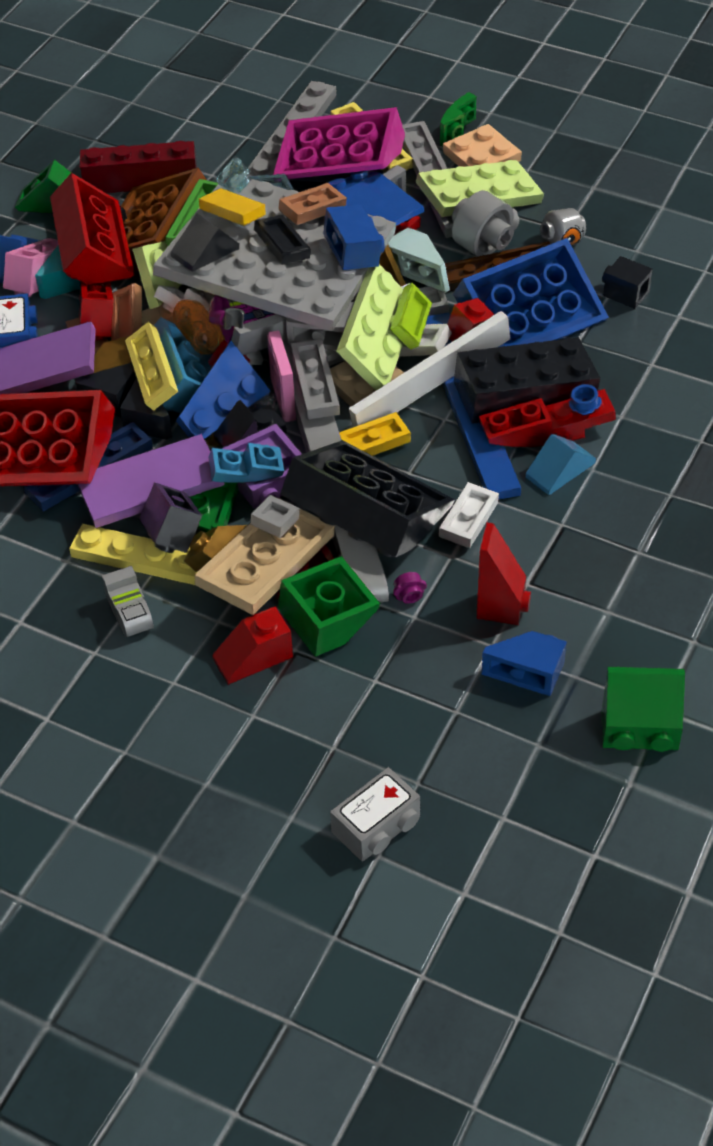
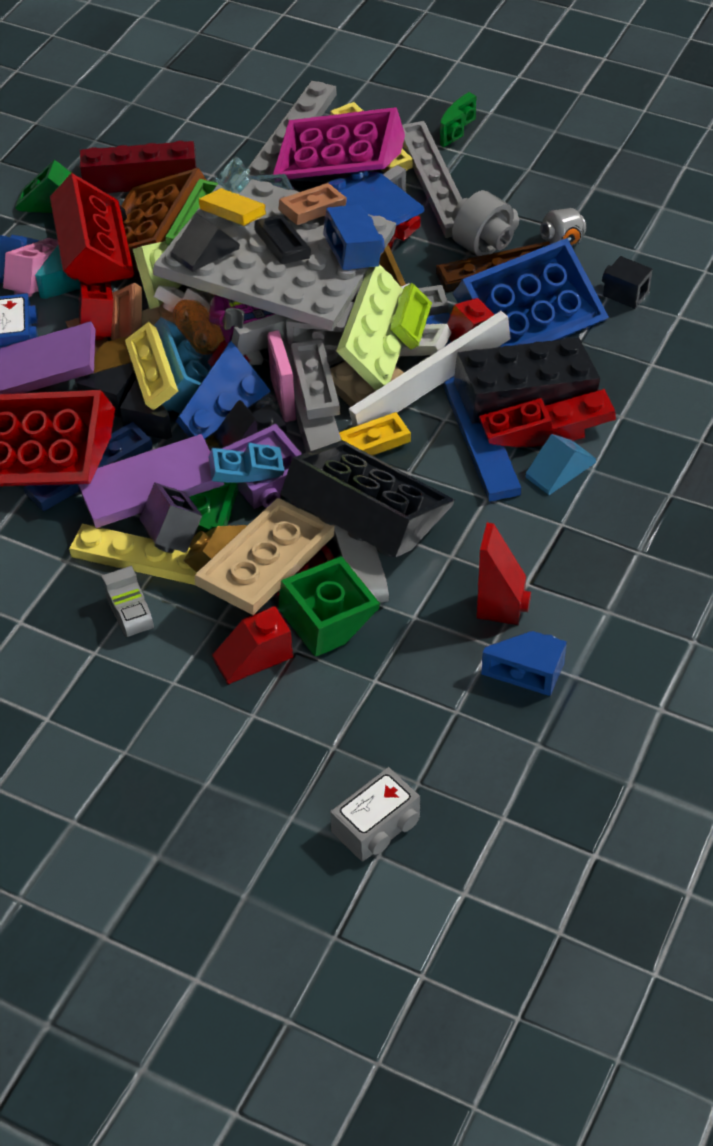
(275, 516): light grey plate -> none
(409, 587): magenta plate -> none
(419, 259): light aqua slope -> none
(468, 515): white plate -> none
(481, 147): light nougat plate -> none
(503, 179): yellowish green plate -> none
(585, 399): blue plate -> none
(643, 708): green slope -> none

